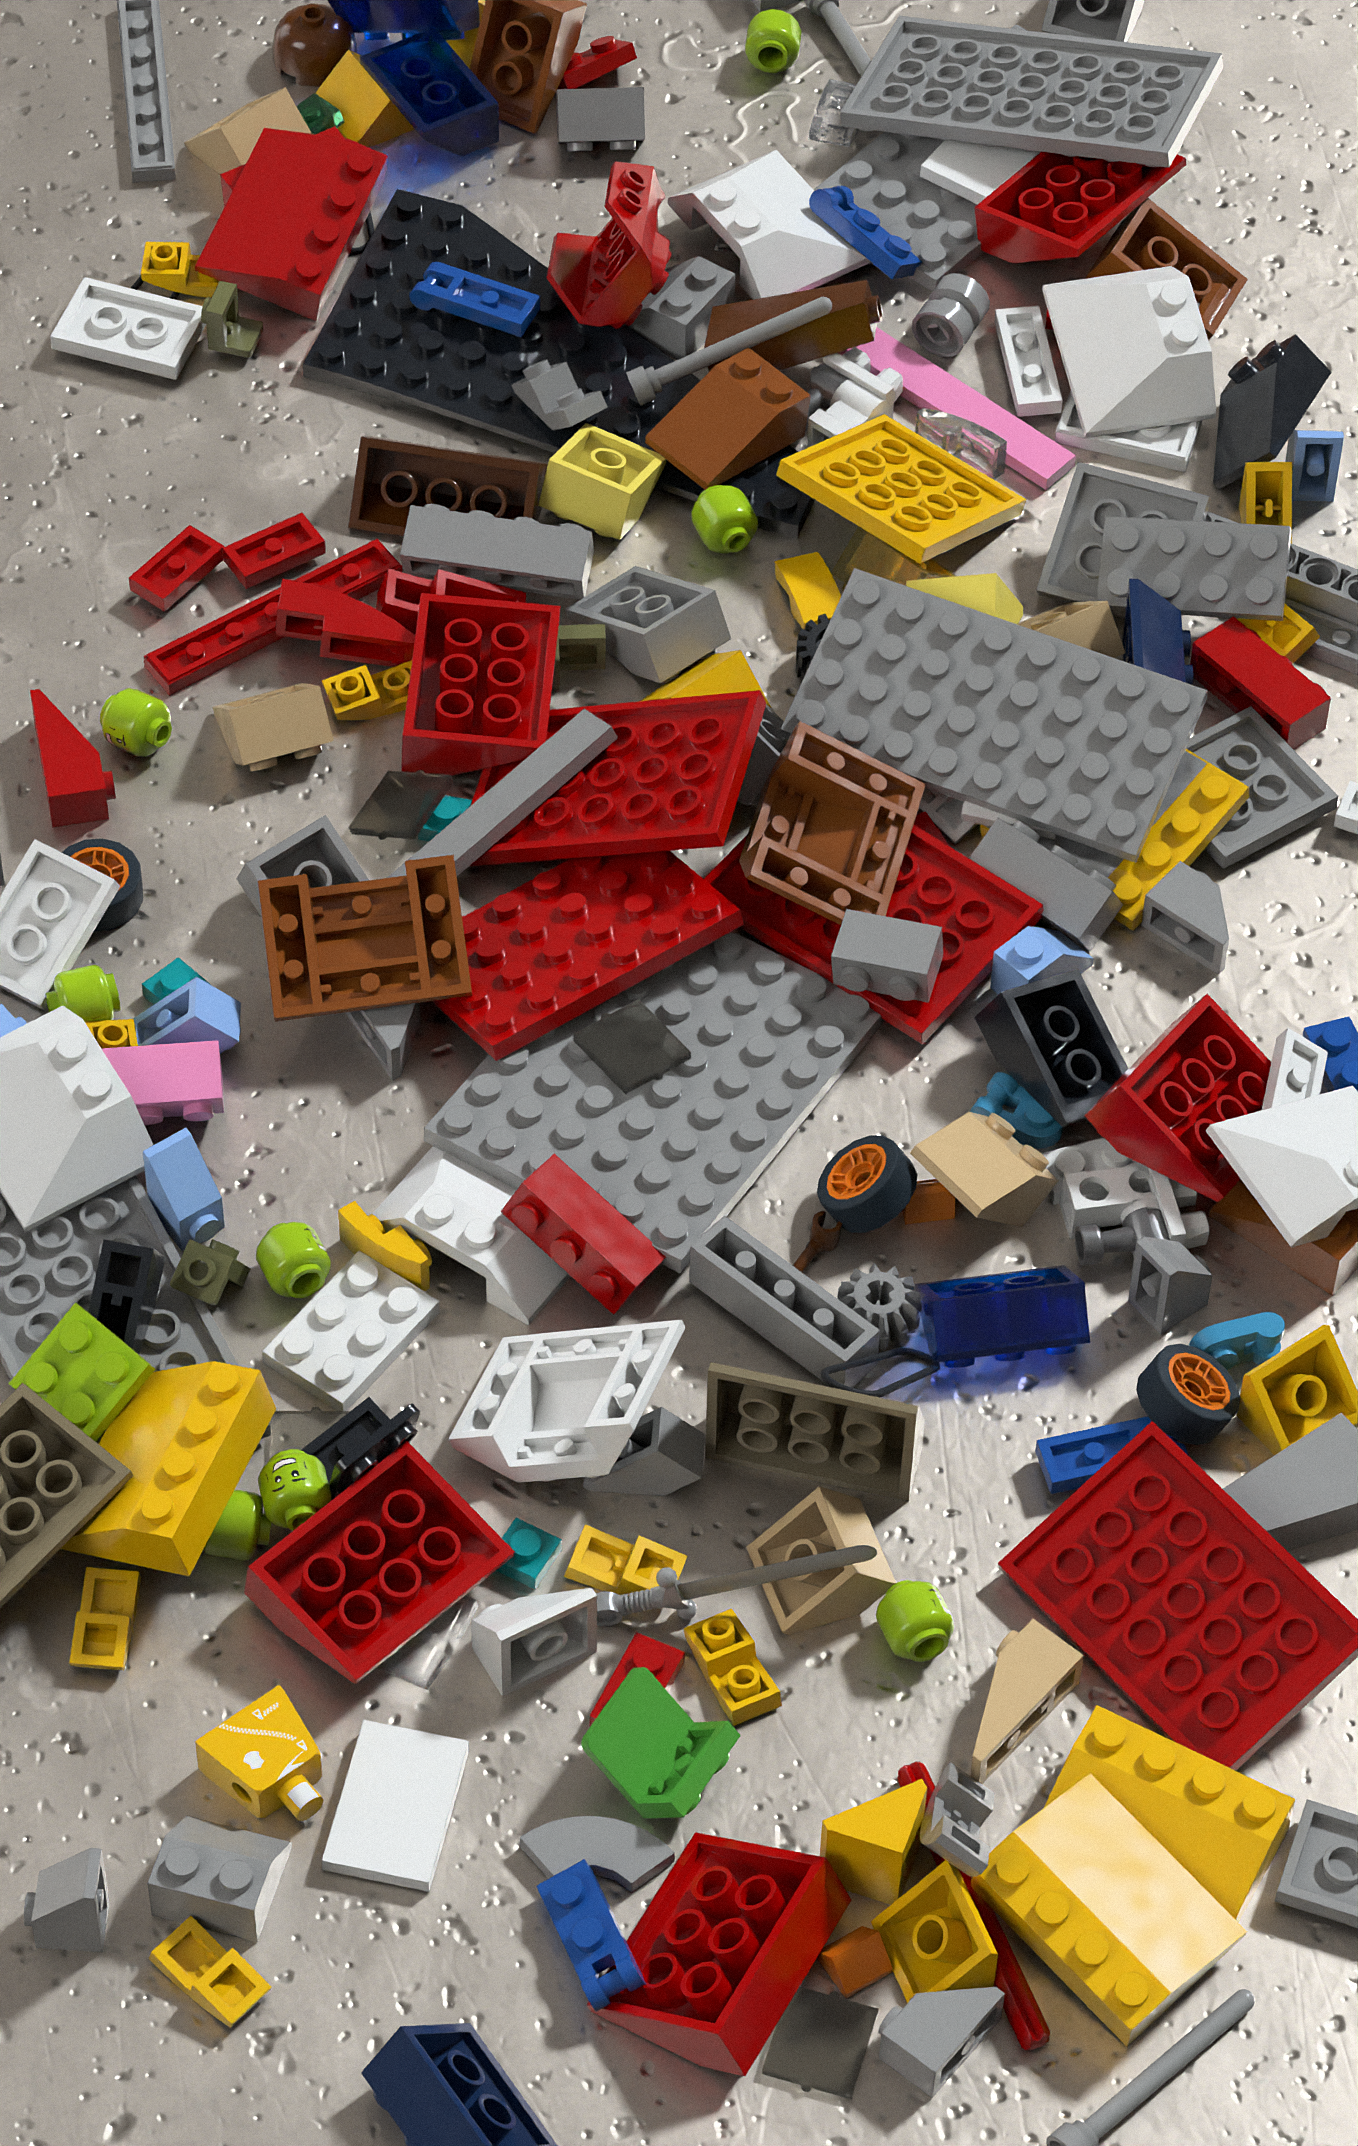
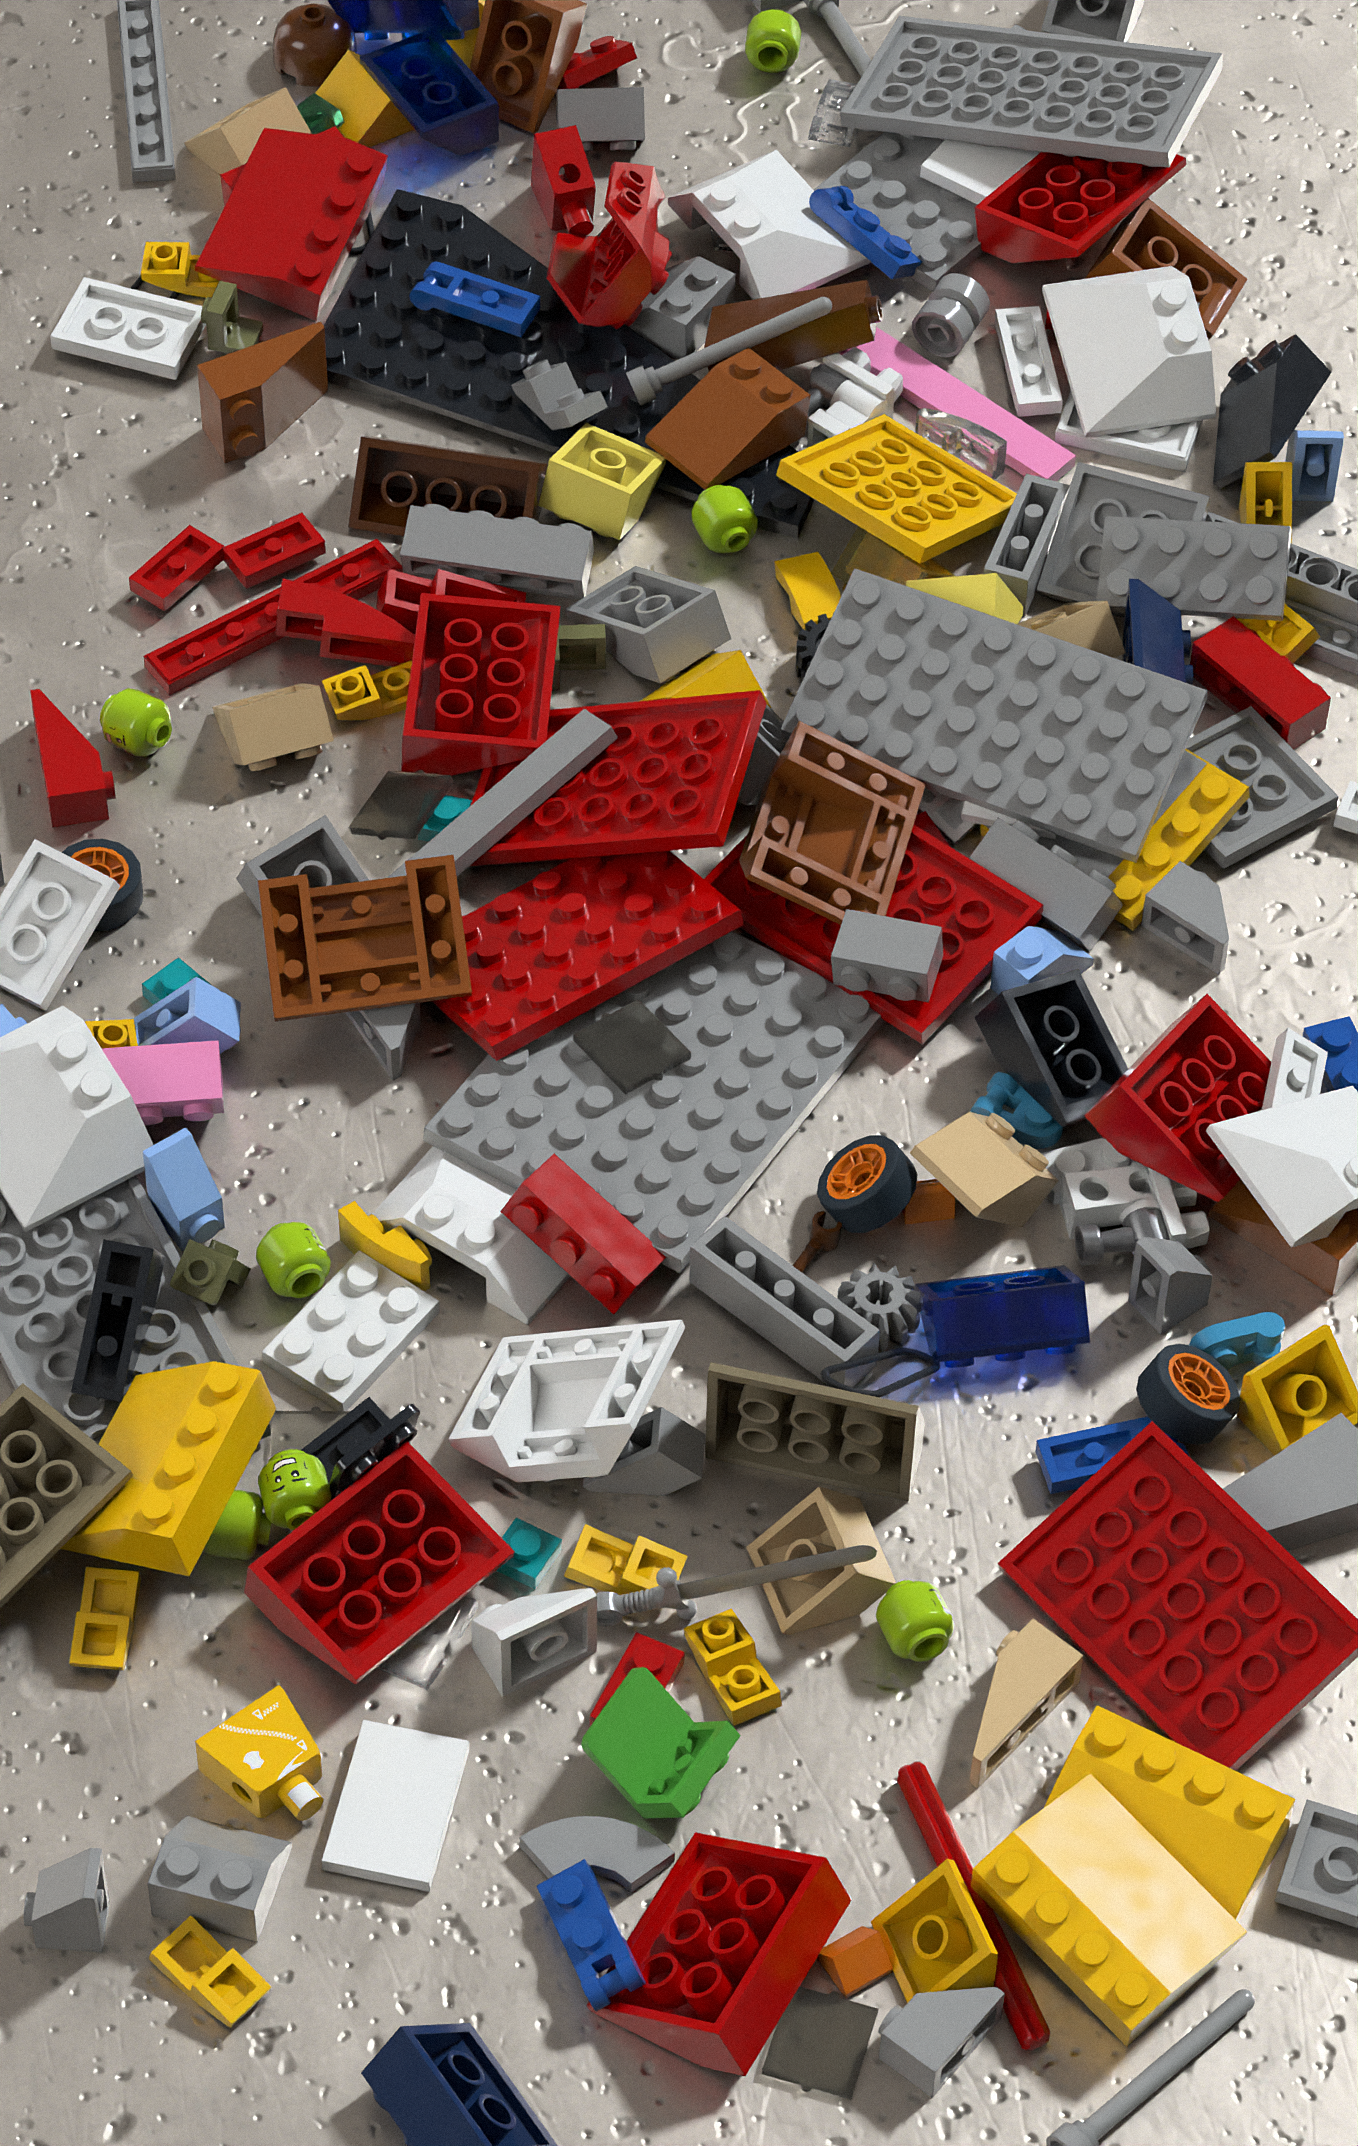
(84, 1372): lime plate -> none
(86, 993): lime head -> none
(261, 390): none -> dark orange slope
(569, 197): none -> red torso
(876, 1842): yellow slope -> none
(955, 1818): light grey slope -> none
(1027, 536): none -> light grey brick

